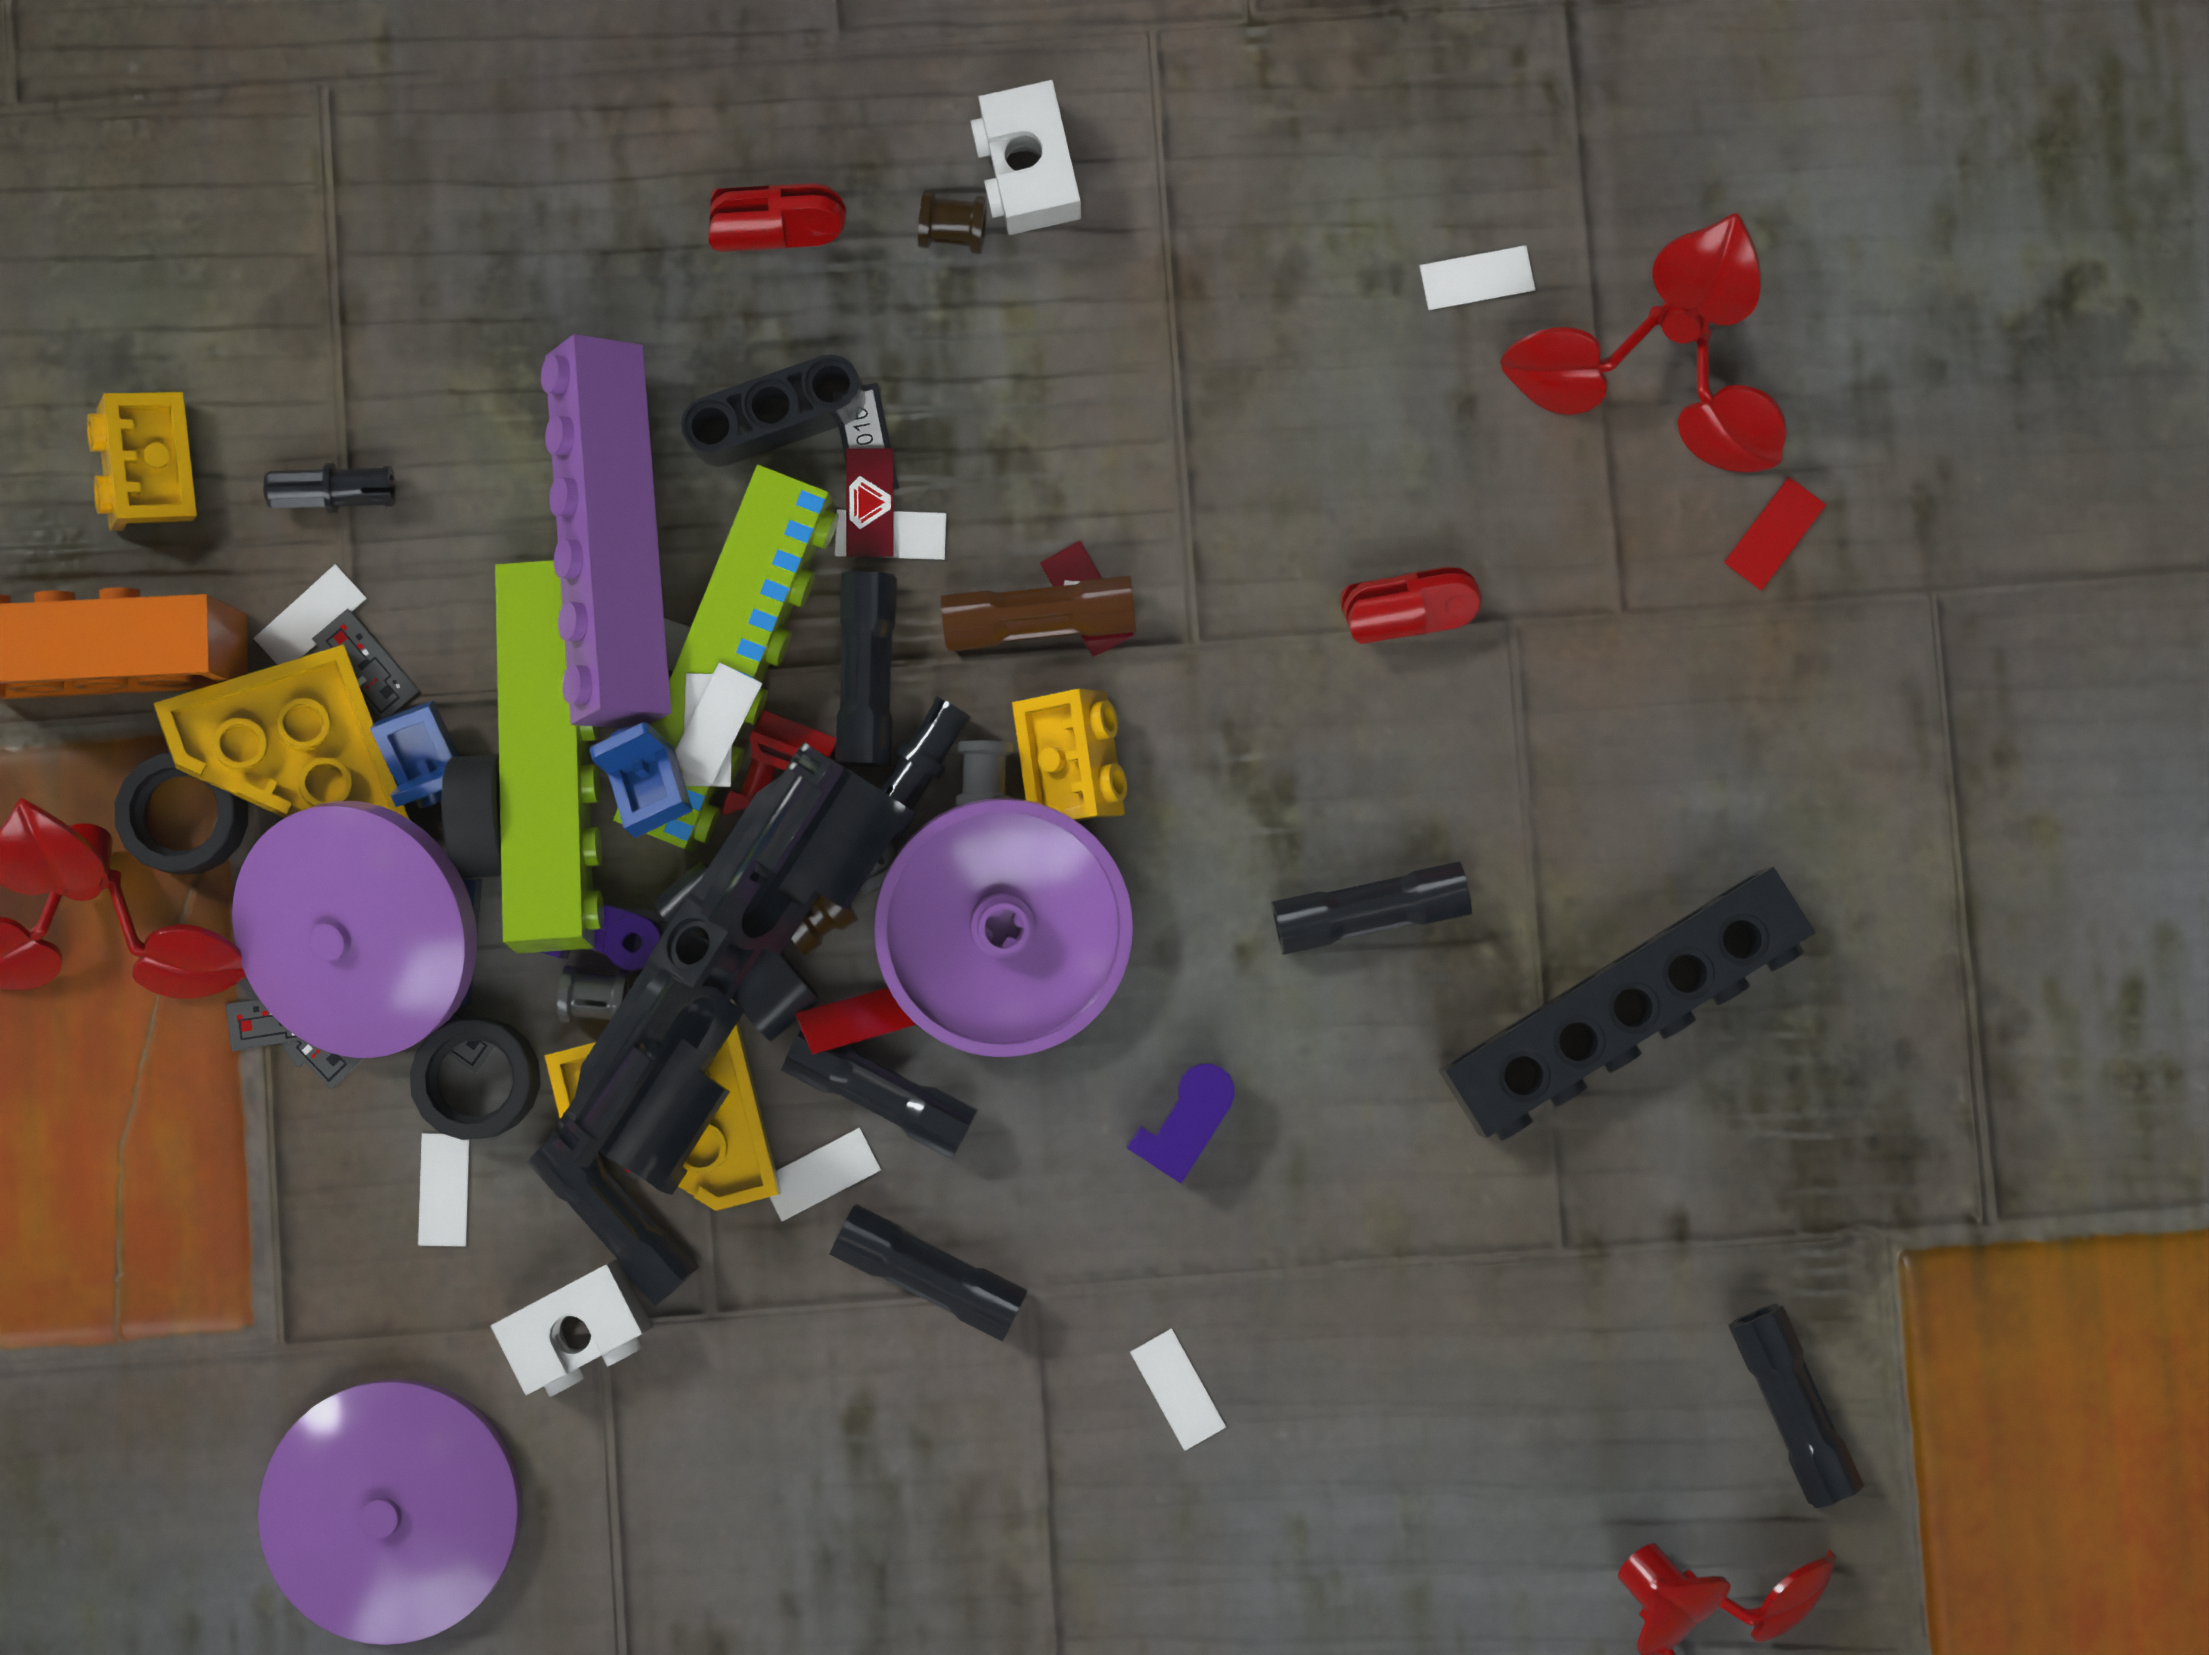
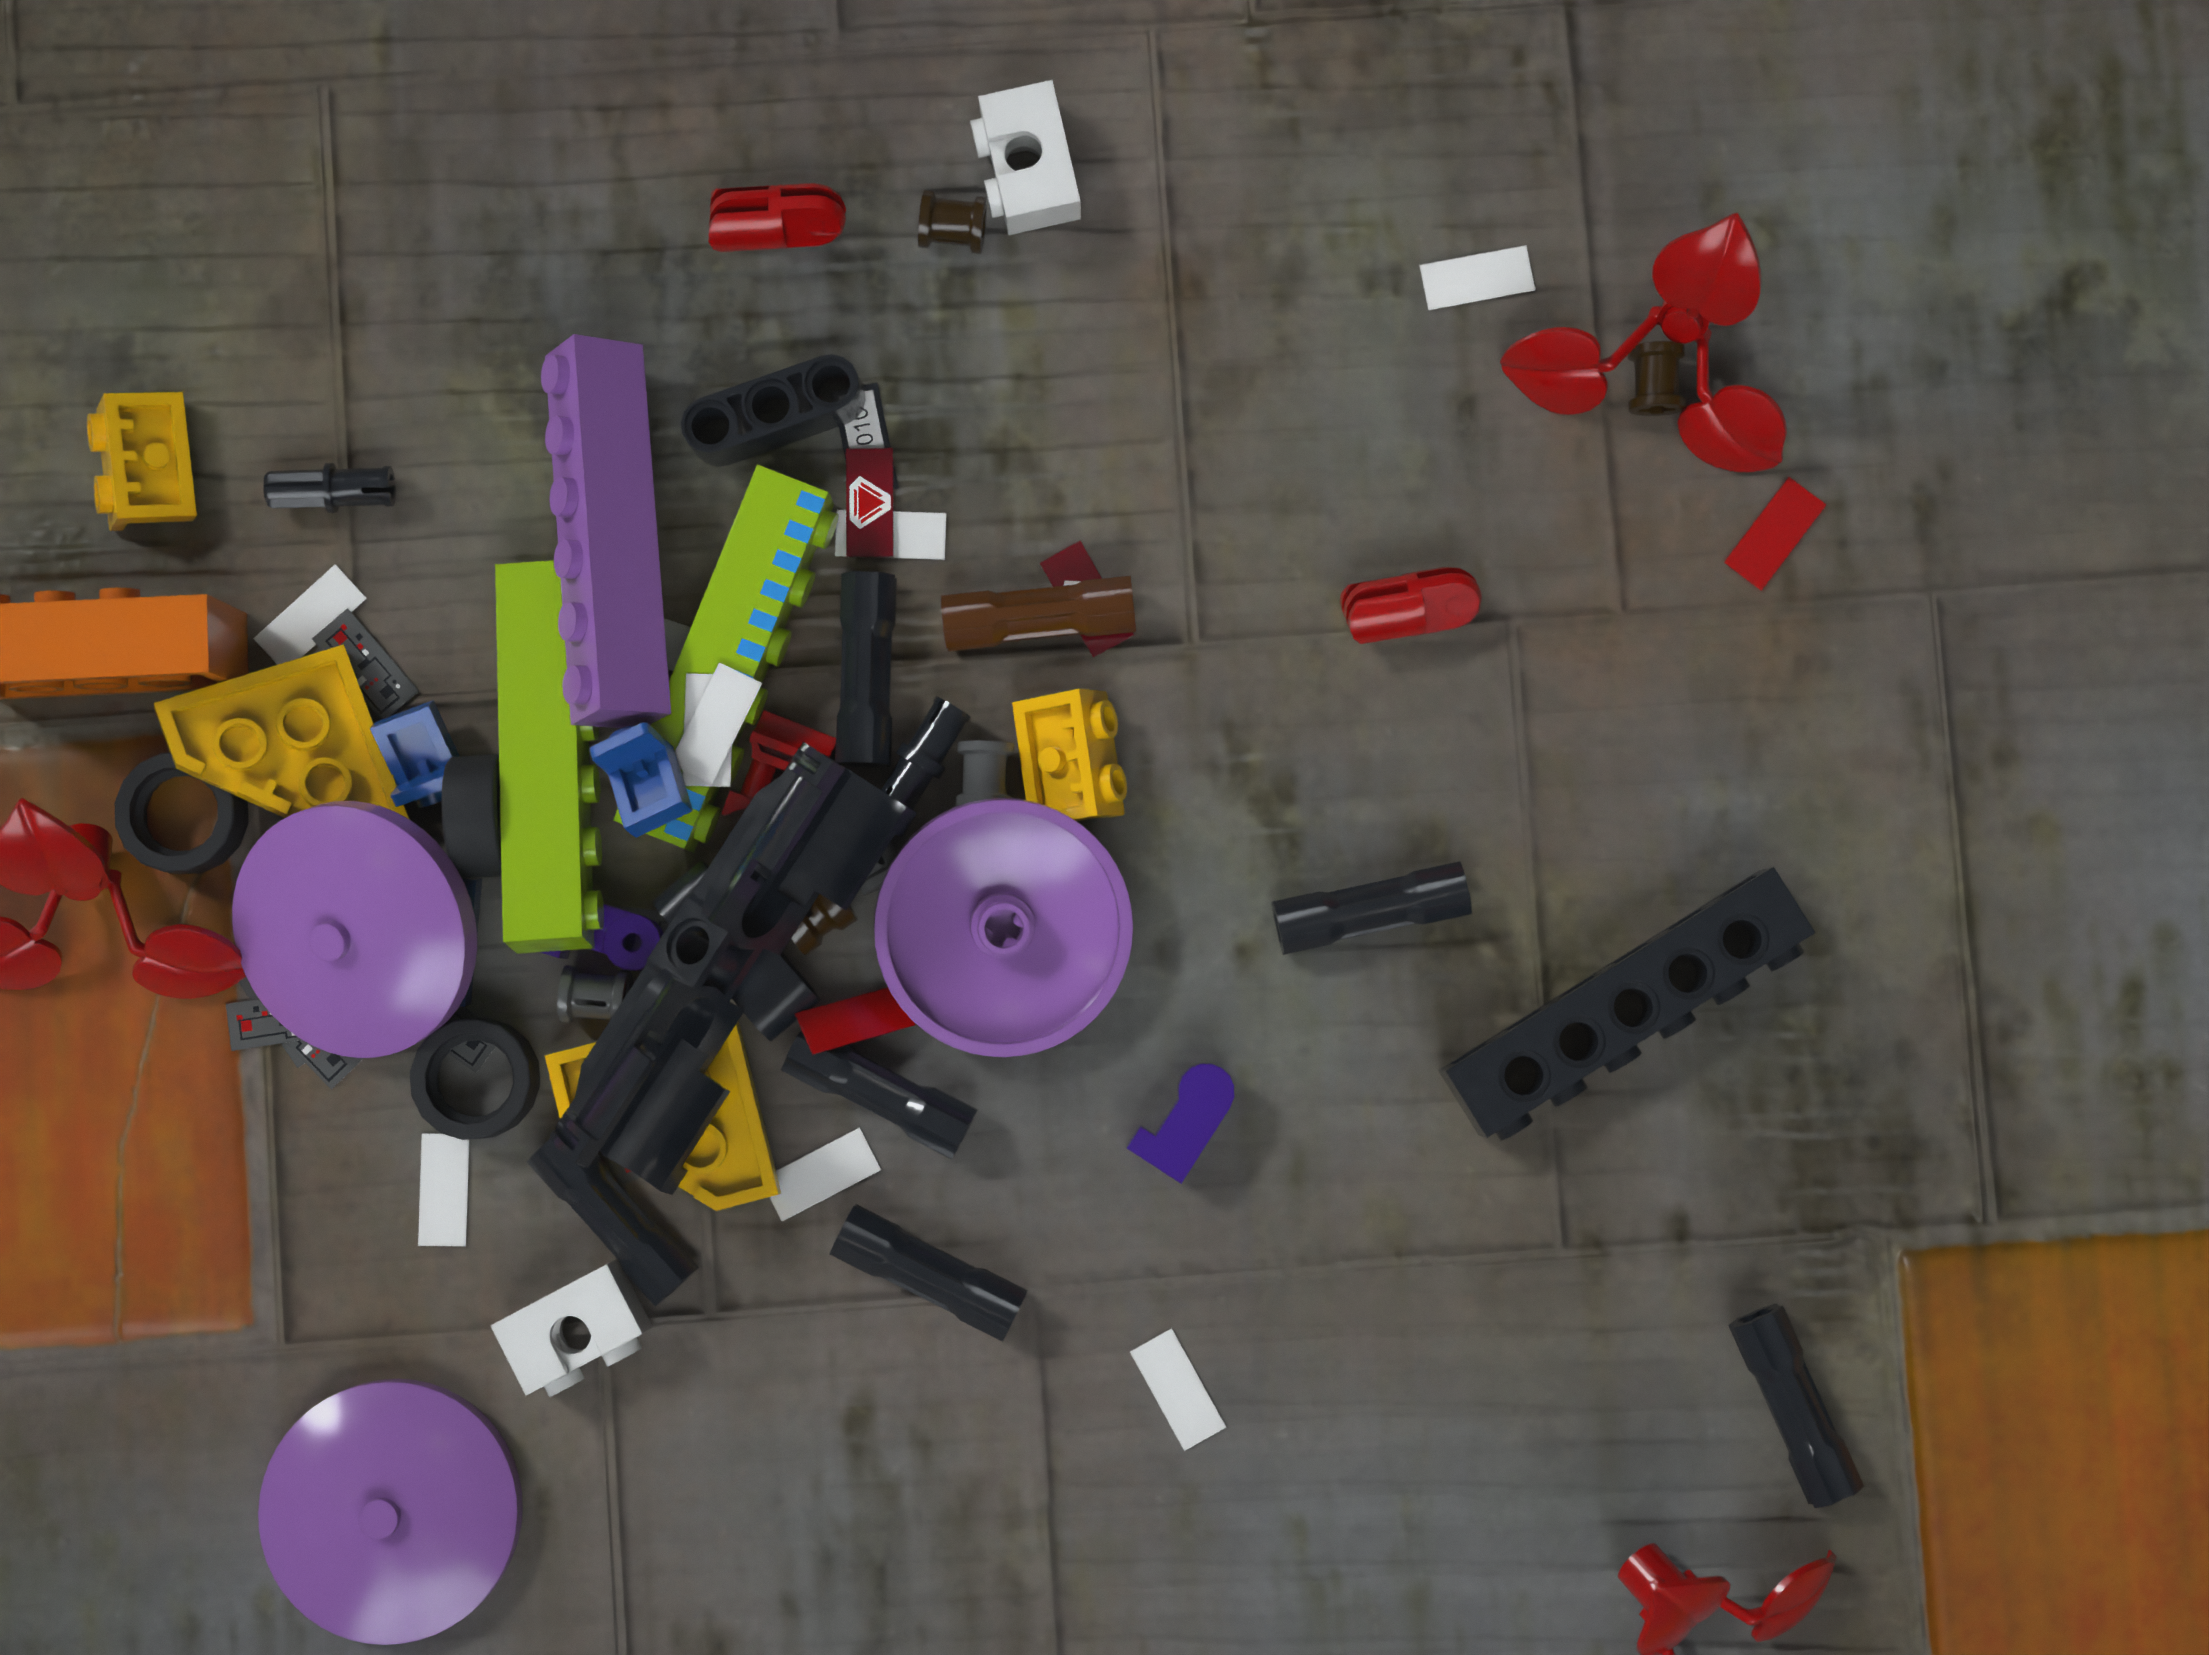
(1657, 378): none -> dark brown bush

